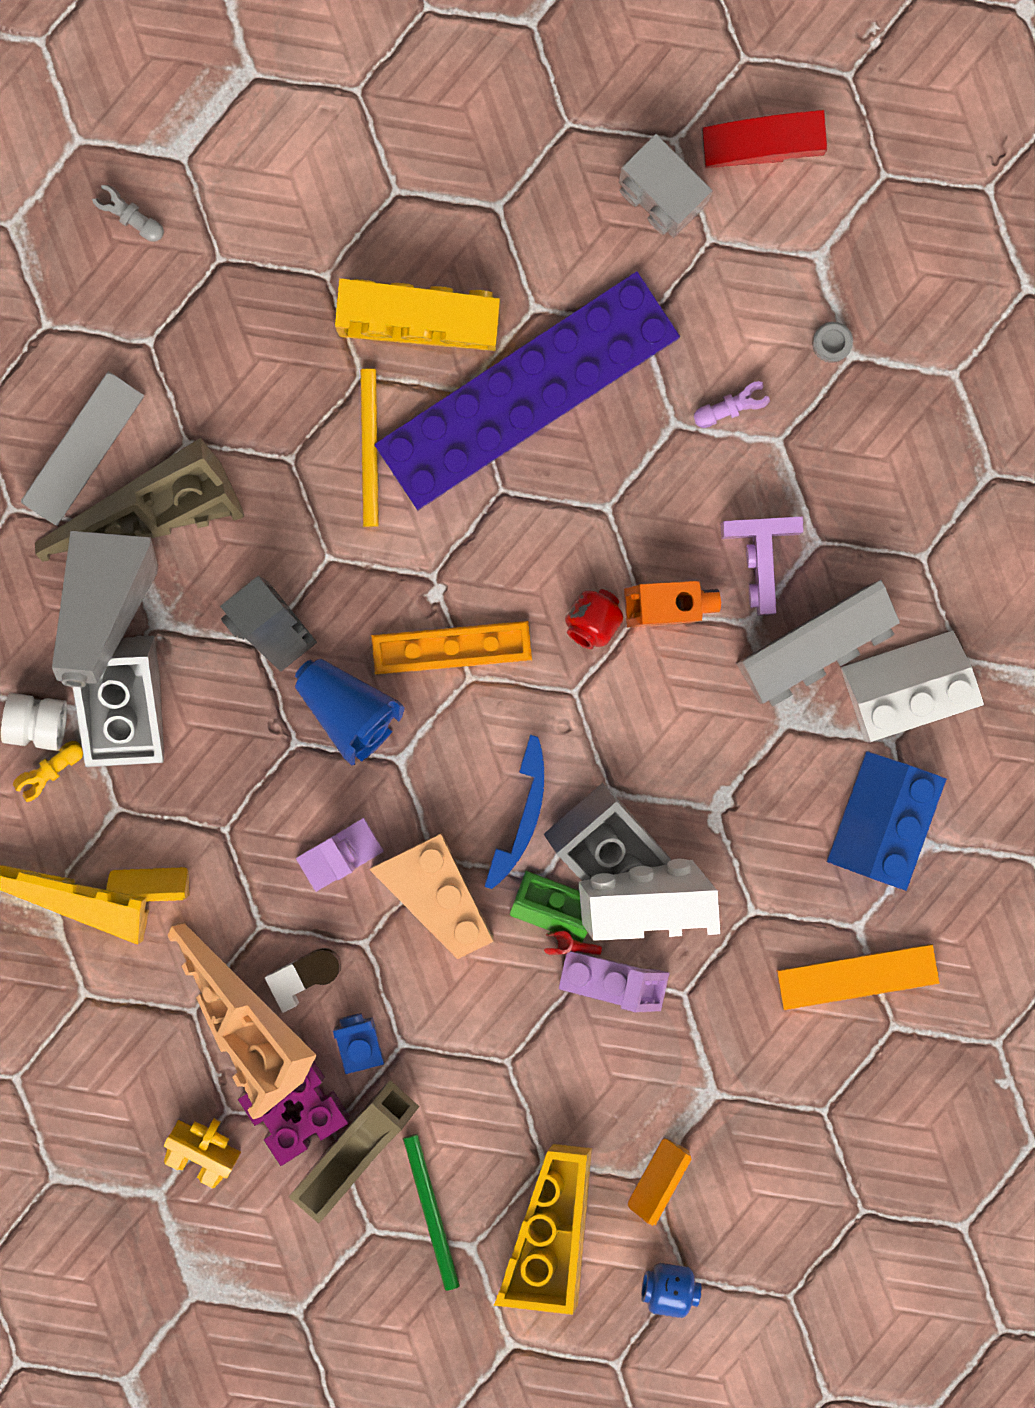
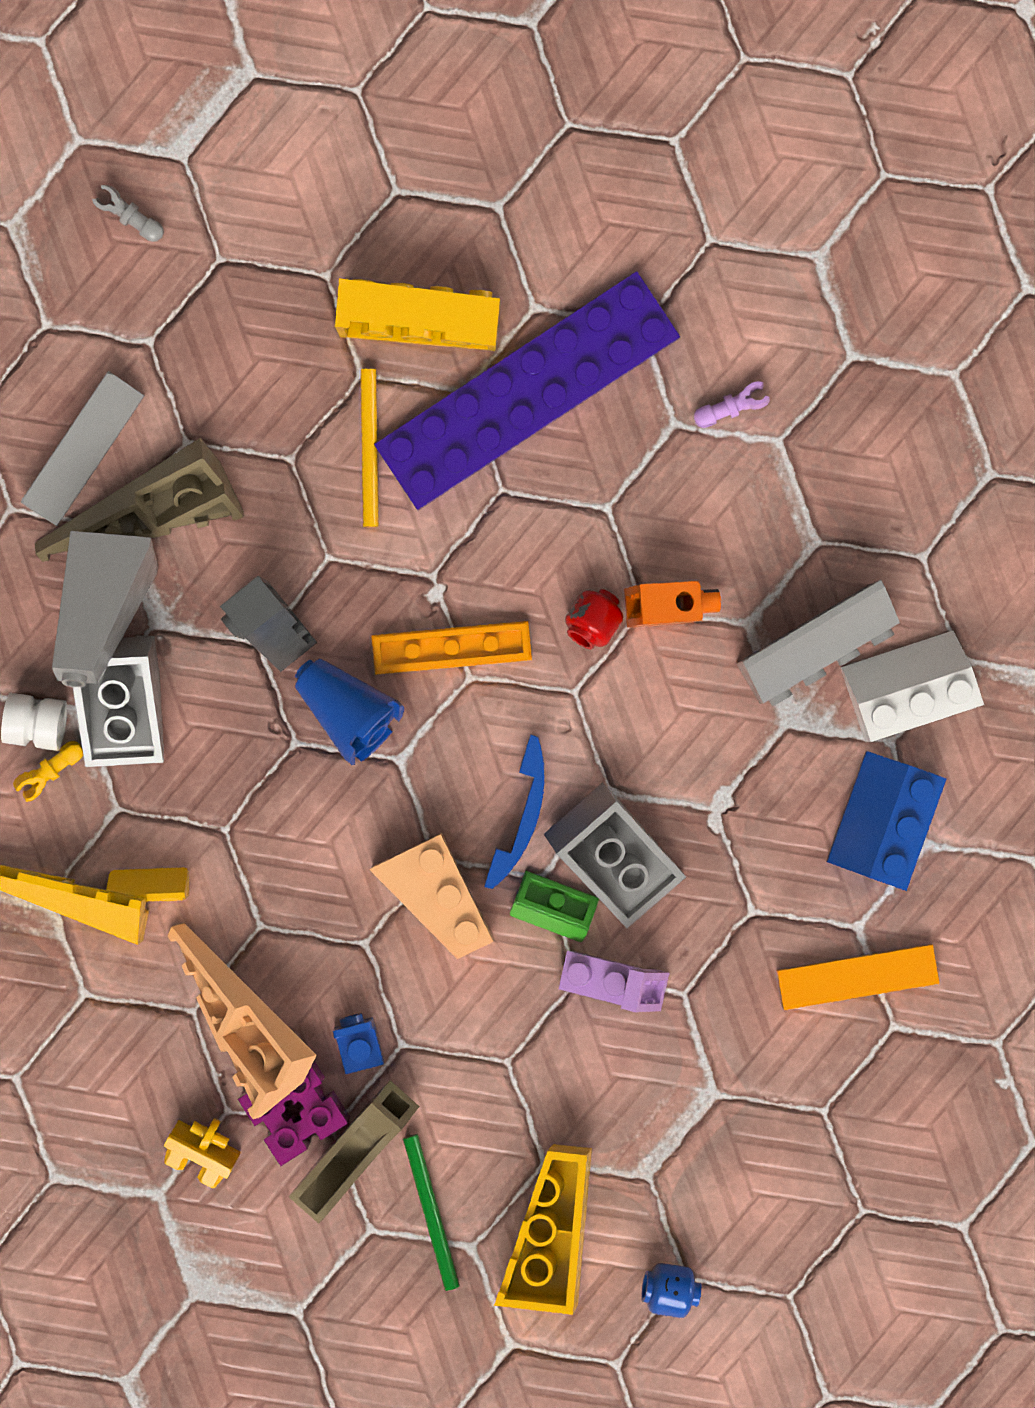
(317, 968): leg -> none
(339, 855): lavender bracket -> none
(567, 944): red hand -> none
(649, 899): white wedge -> none
(659, 1181): light orange slope -> none
(663, 187): light grey brick -> none
(761, 554): lavender bracket -> none
(765, 139): red slope -> none
(832, 342): light grey tile -> none

